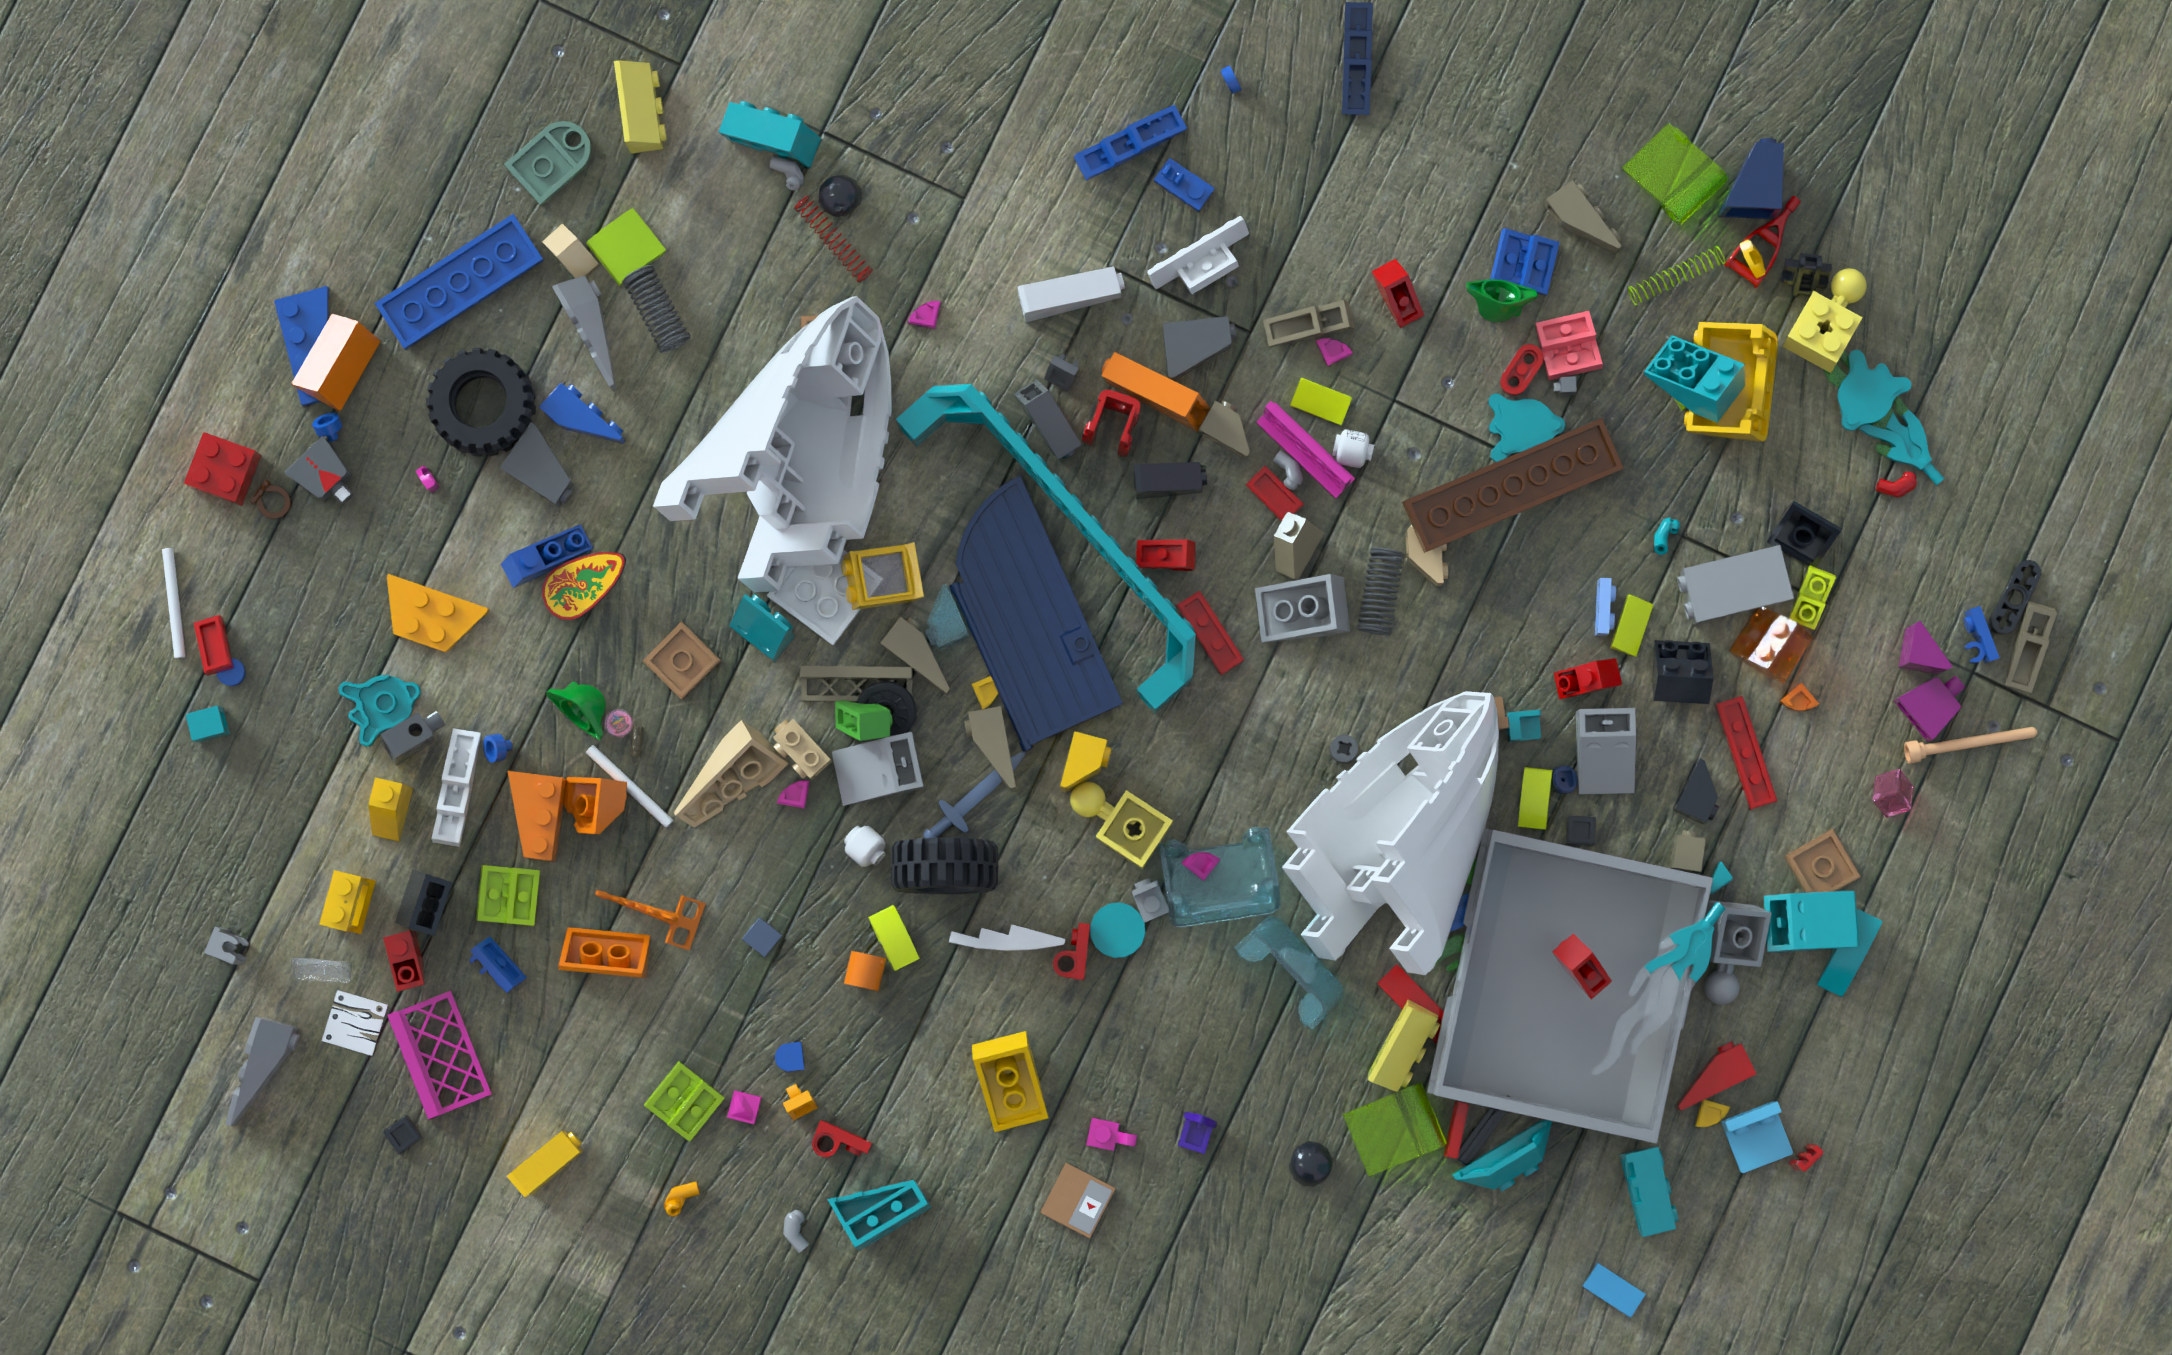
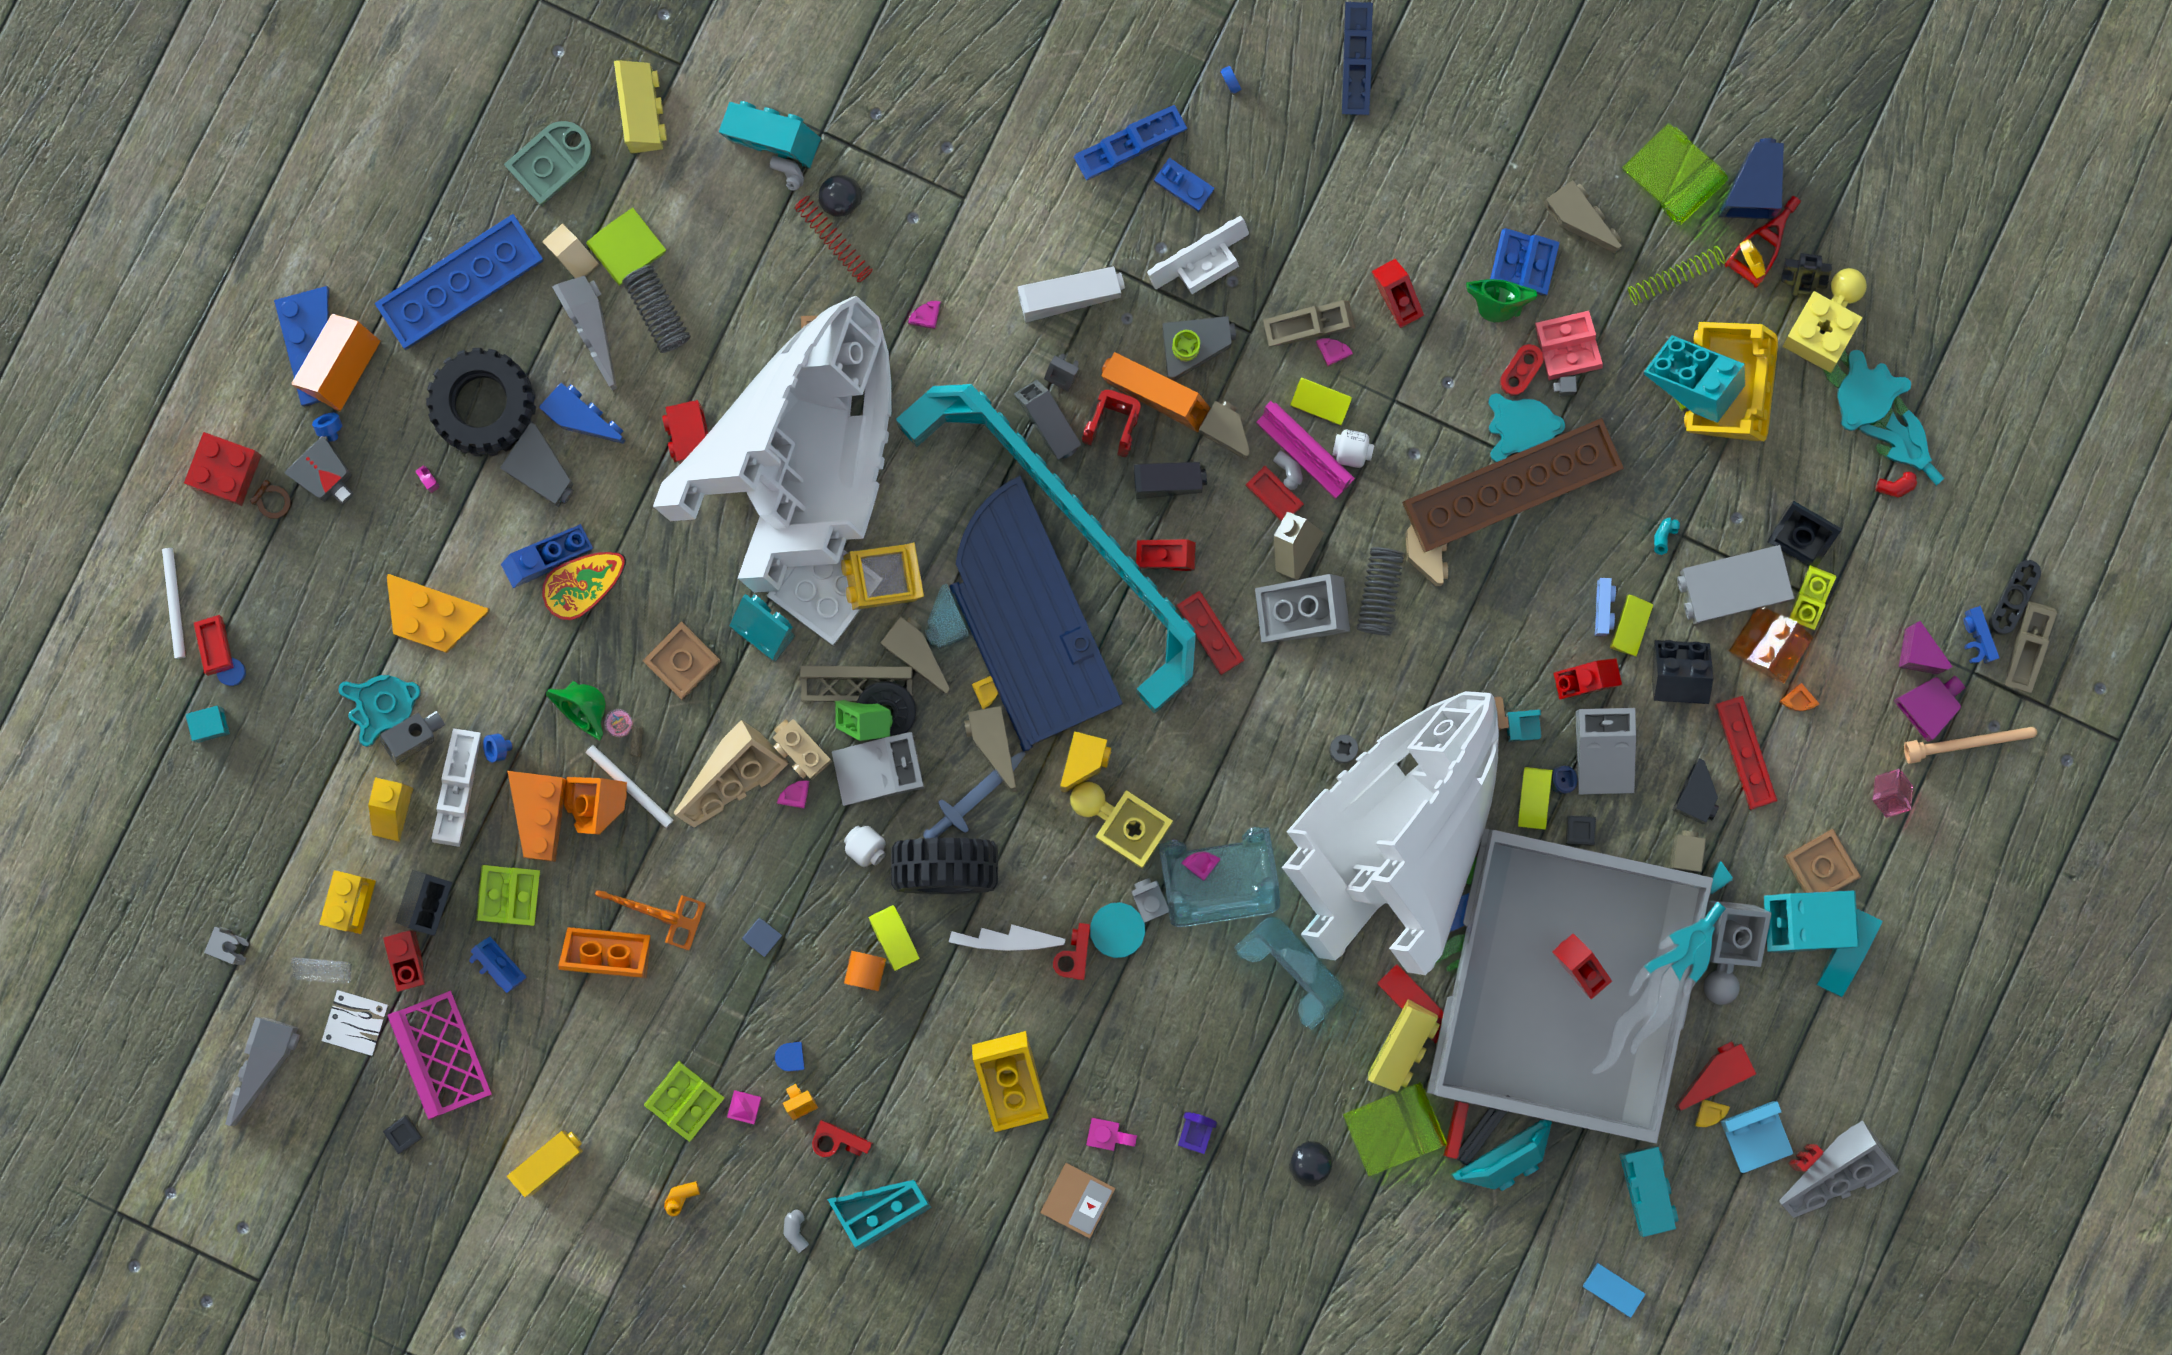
(686, 426): none -> red brick
(1187, 341): none -> lime wheel
(1847, 1164): none -> light grey wedge

